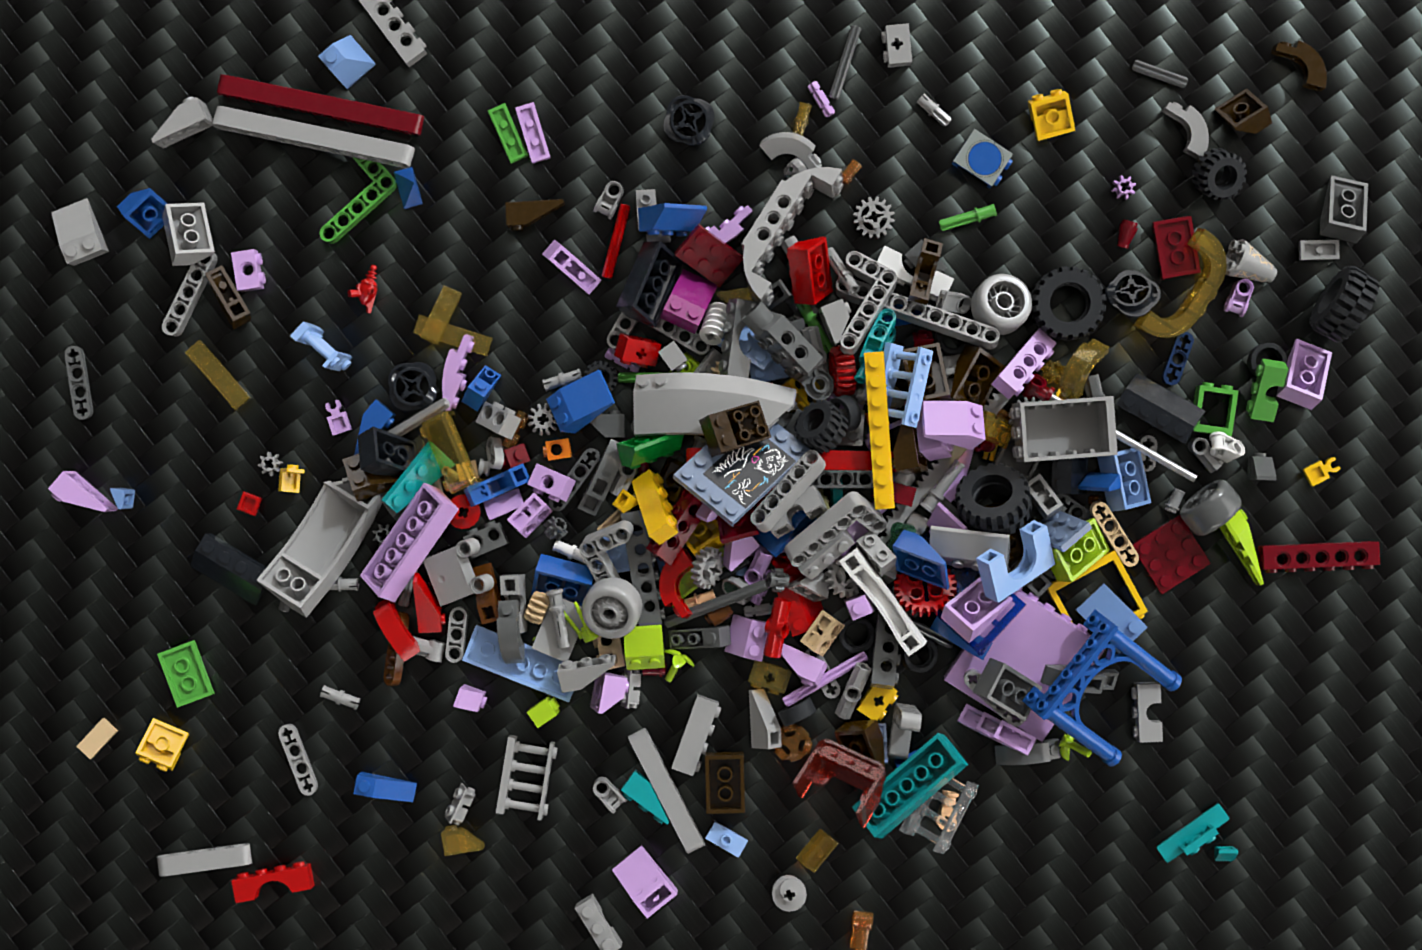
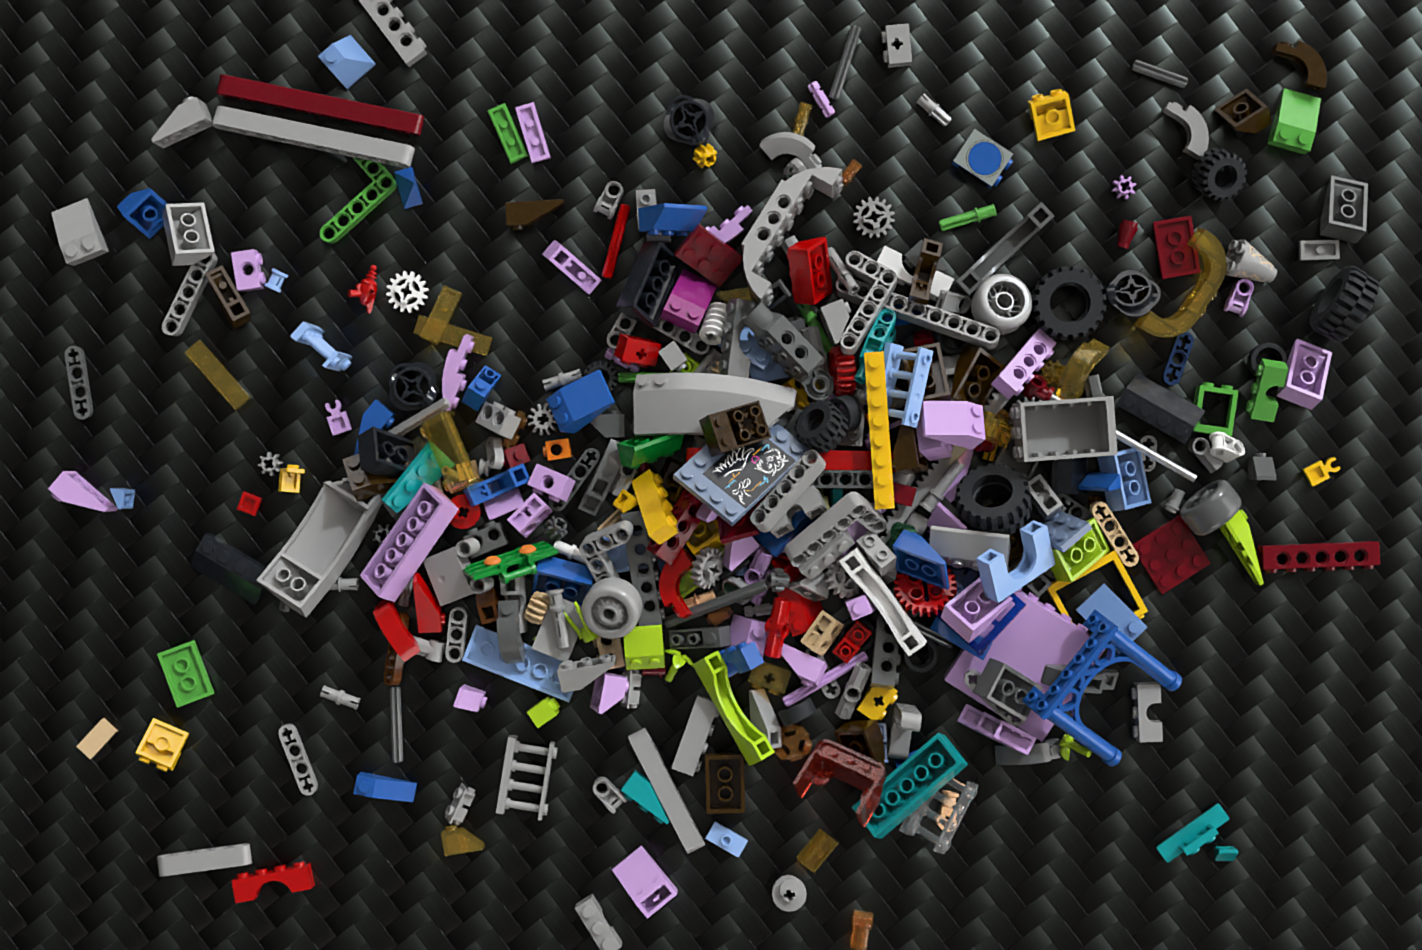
(276, 280): none -> light blue bush
(396, 724): none -> dark grey axle
(409, 283): none -> white gear
(523, 557): none -> green piece
(705, 155): none -> yellow gear
(741, 657): none -> blue arch
(749, 739): none -> lime arch
(852, 641): none -> red slope
(1004, 249): none -> dark grey arch
(1295, 121): none -> bright green slope

